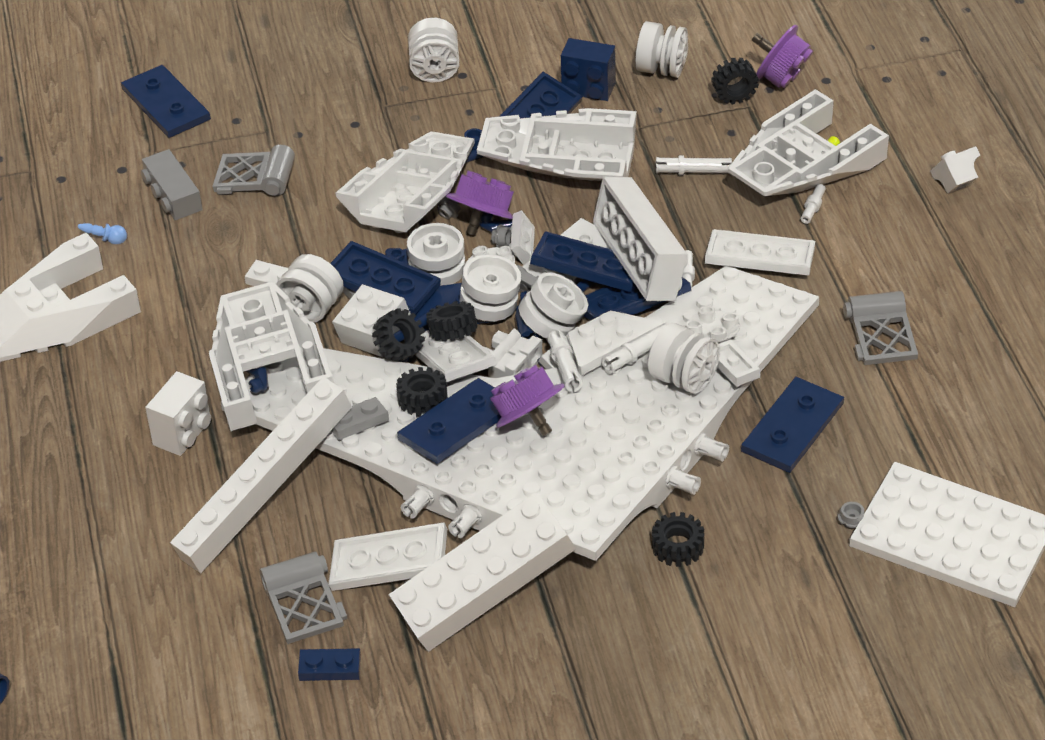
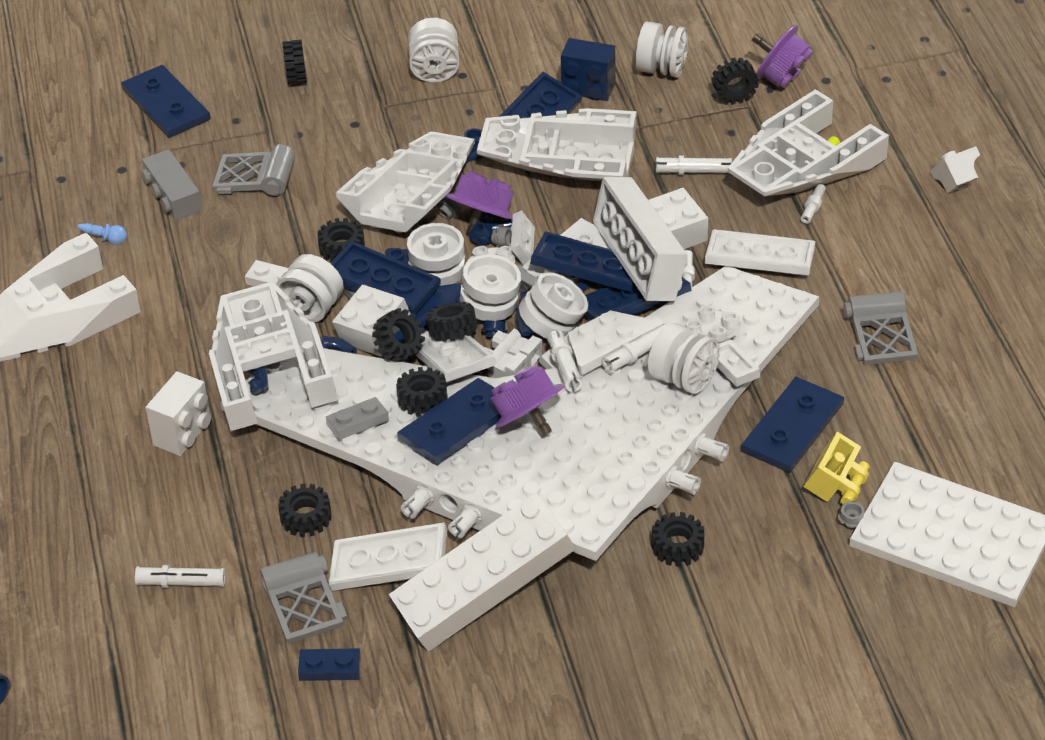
(179, 576): none -> white pin
(261, 475): white brick -> none
(294, 62): none -> black tyre
(309, 521): none -> black tyre
(337, 344): none -> dark blue arm
(338, 231): none -> black tyre
(481, 234): none -> dark blue plate
(491, 327): none -> dark blue plate
(682, 217): none -> white brick
(832, 468): none -> light yellow brick

